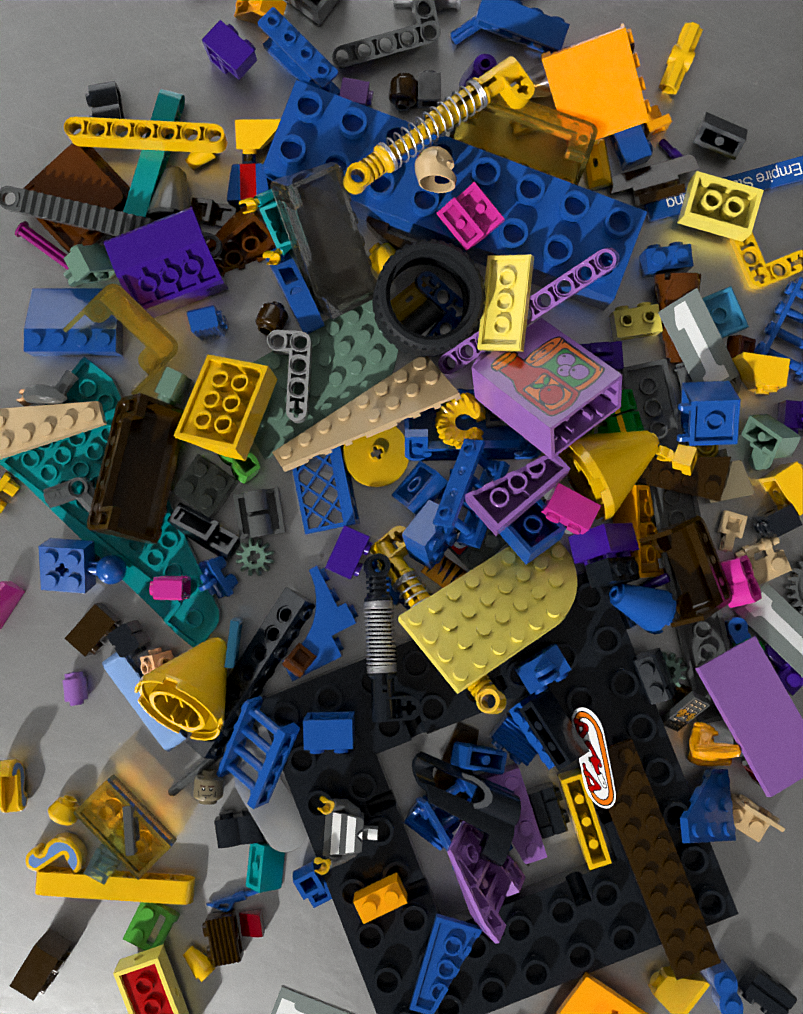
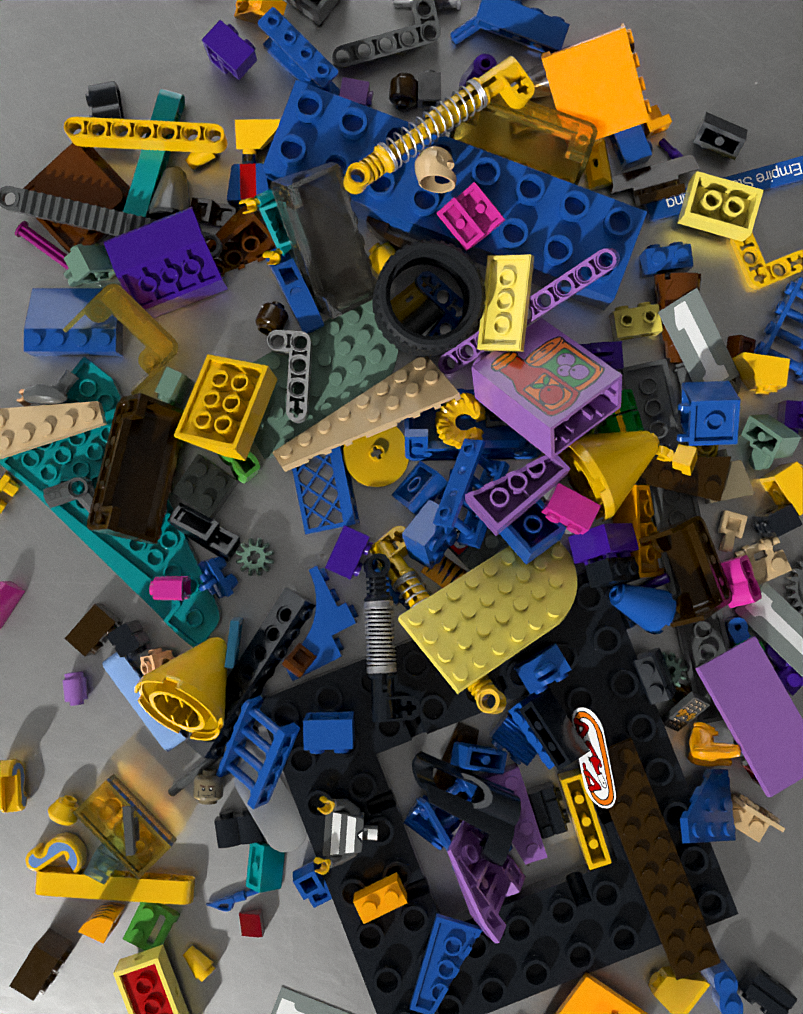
(72, 567): blue brick -> none
(102, 921): none -> light orange brick
(207, 322): blue brick -> none
(223, 937): dark brown brick -> none
(259, 513): dark grey plate -> none
(680, 58): yellow piece -> none
(726, 312): dark azure tile -> none

